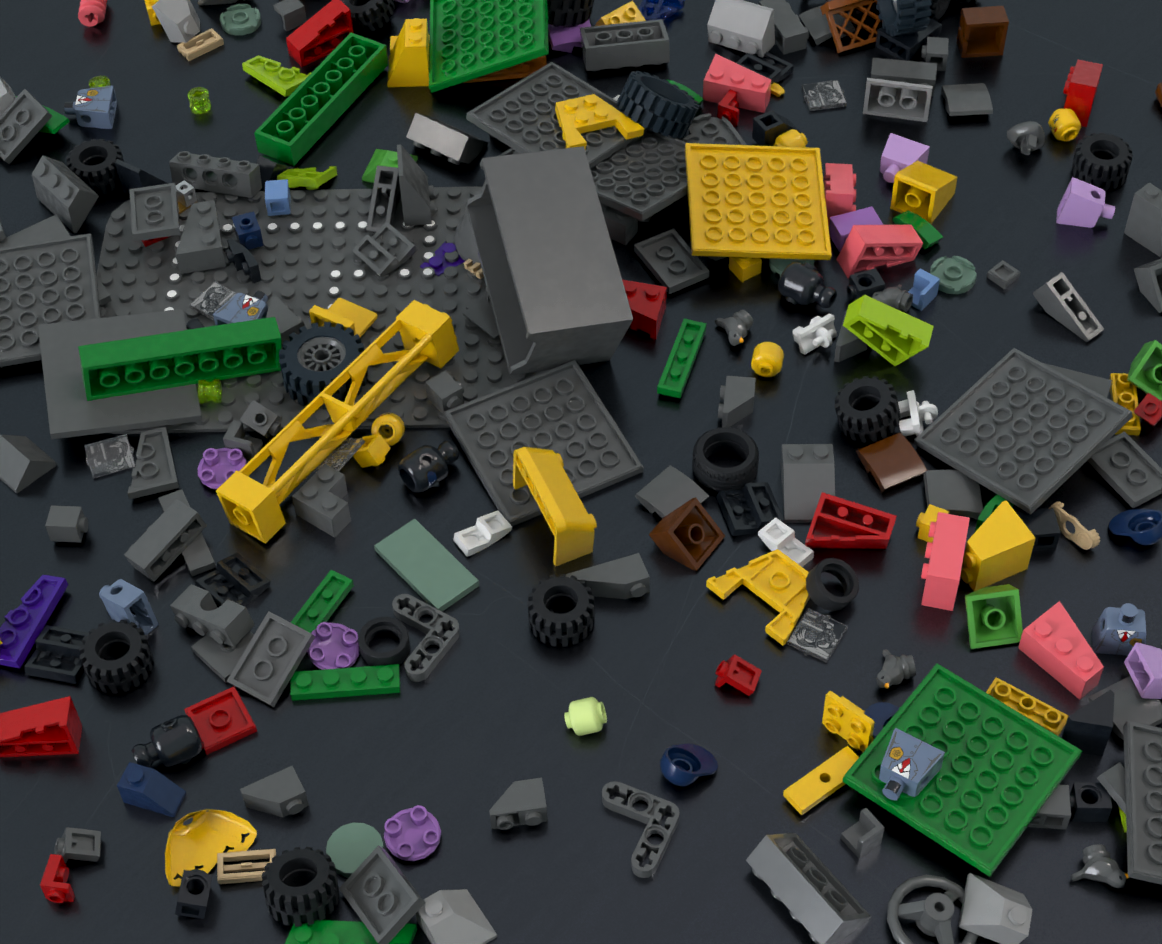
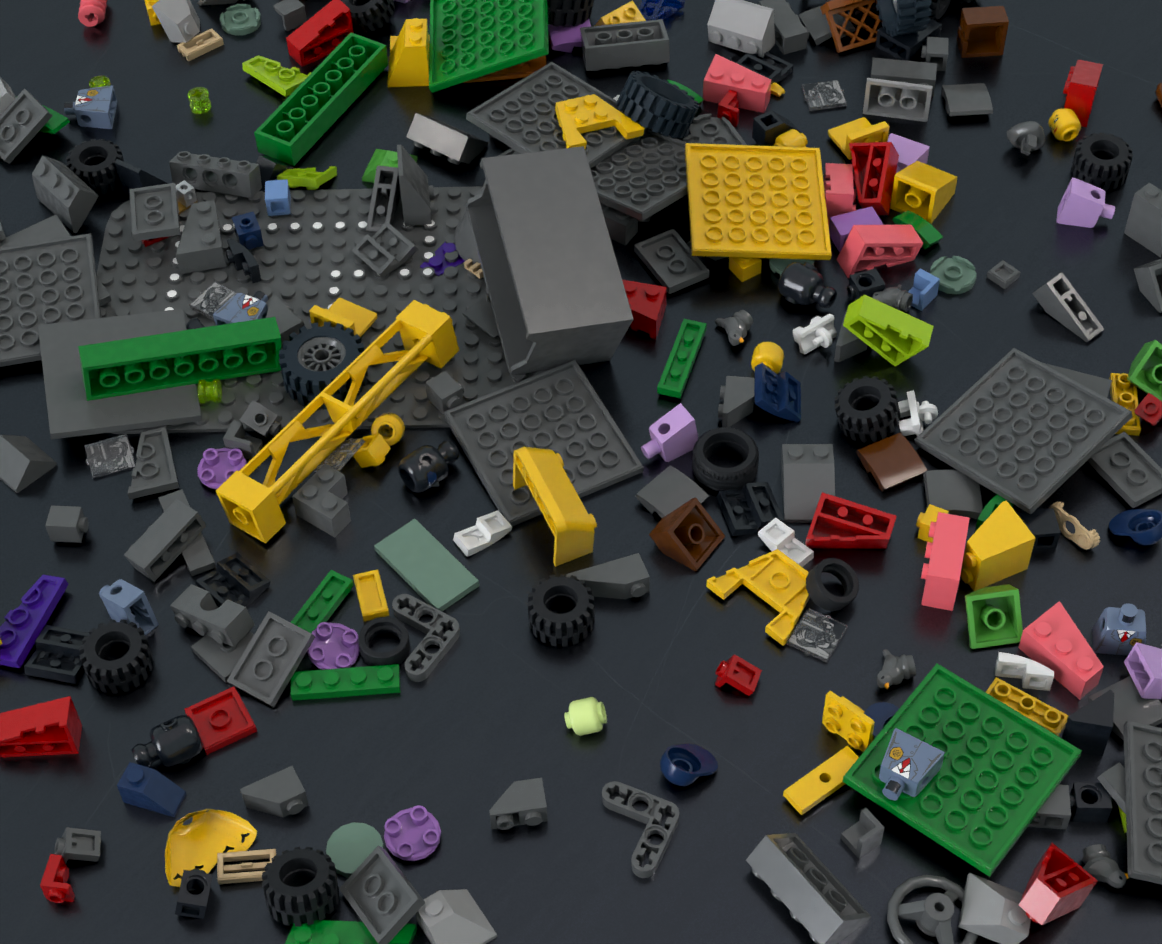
(370, 595): none -> yellow tile
(672, 435): none -> lavender torso
(777, 393): none -> dark blue slope
(858, 132): none -> yellow bracket
(874, 174): none -> red wedge
(1031, 672): none -> white slope
(1055, 887): none -> red wedge

